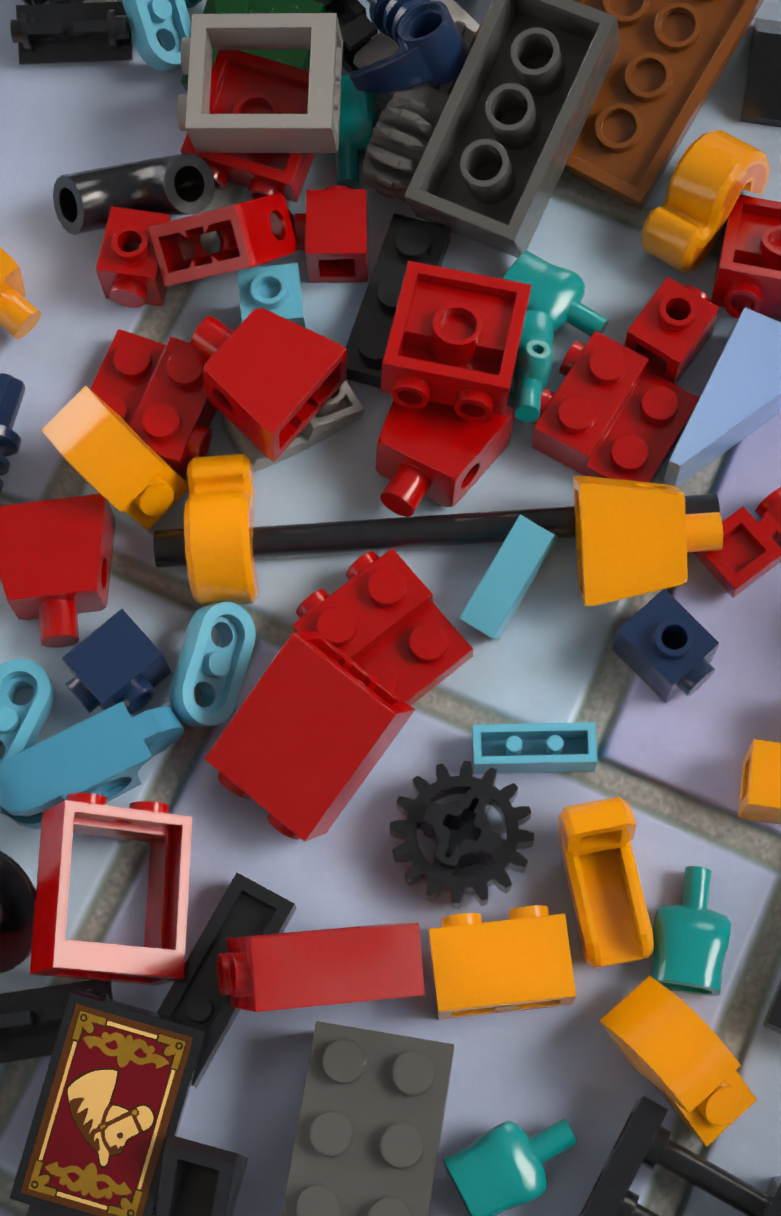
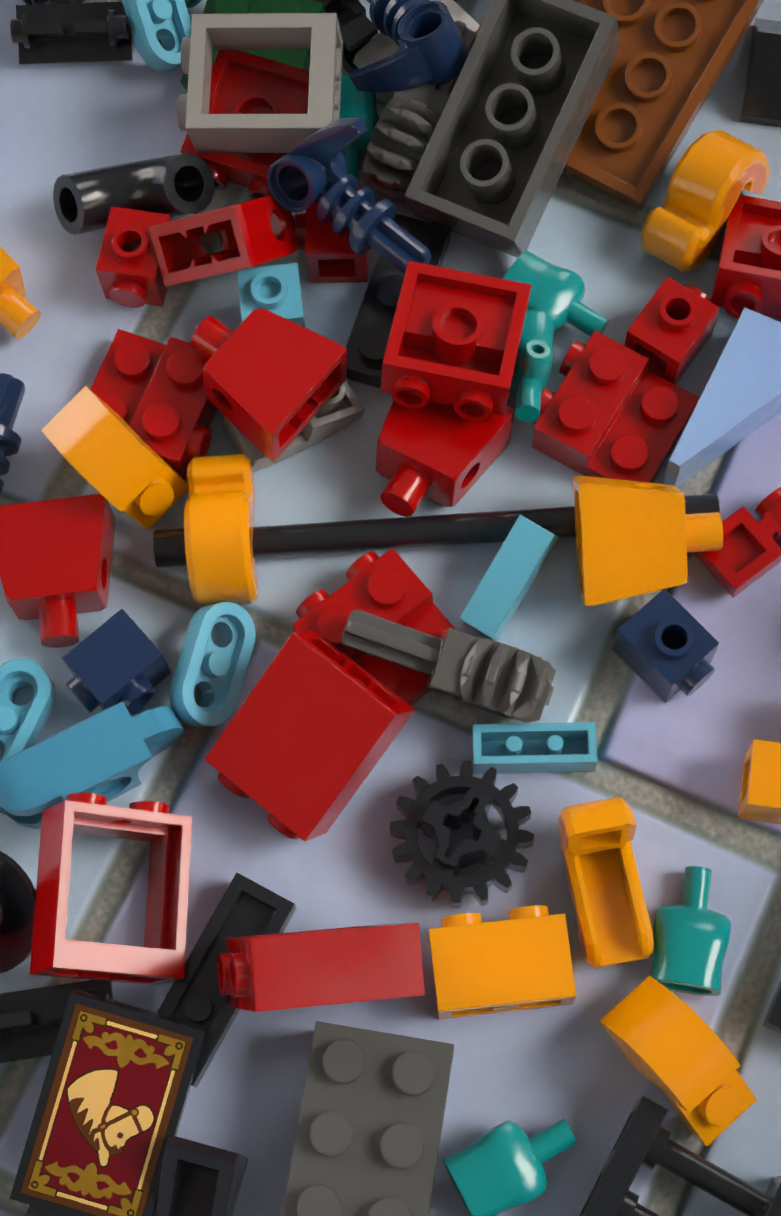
(318, 175): none -> dark blue piece
(459, 665): none -> dark grey gear

